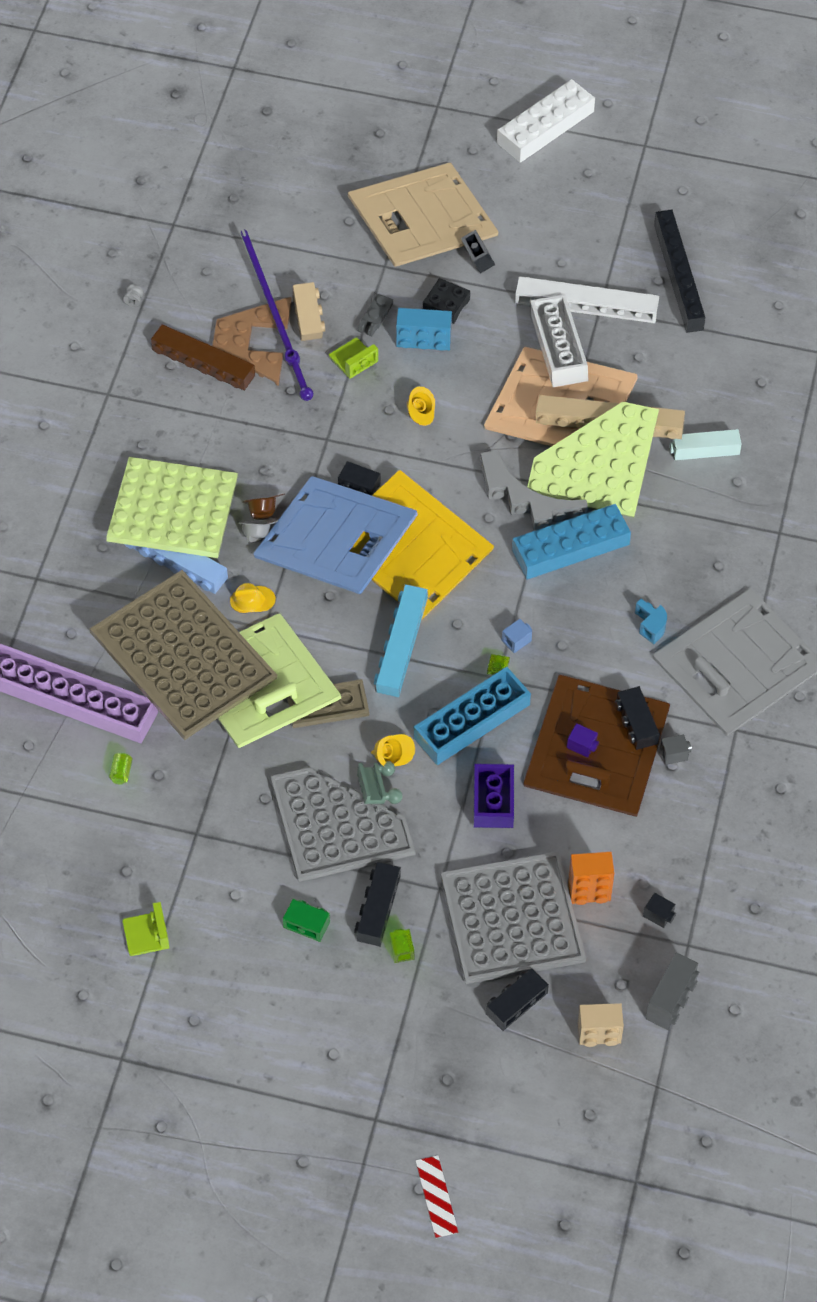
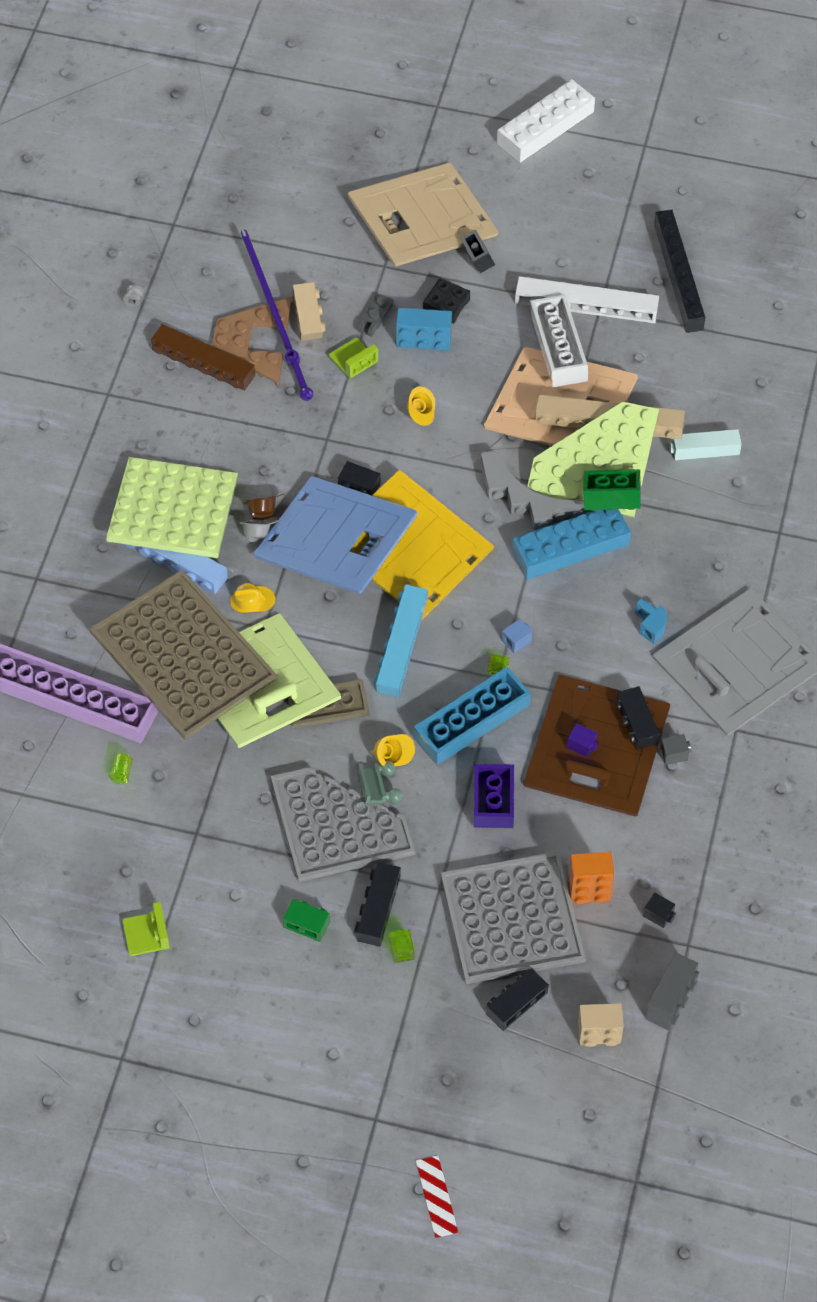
(612, 489): none -> green brick

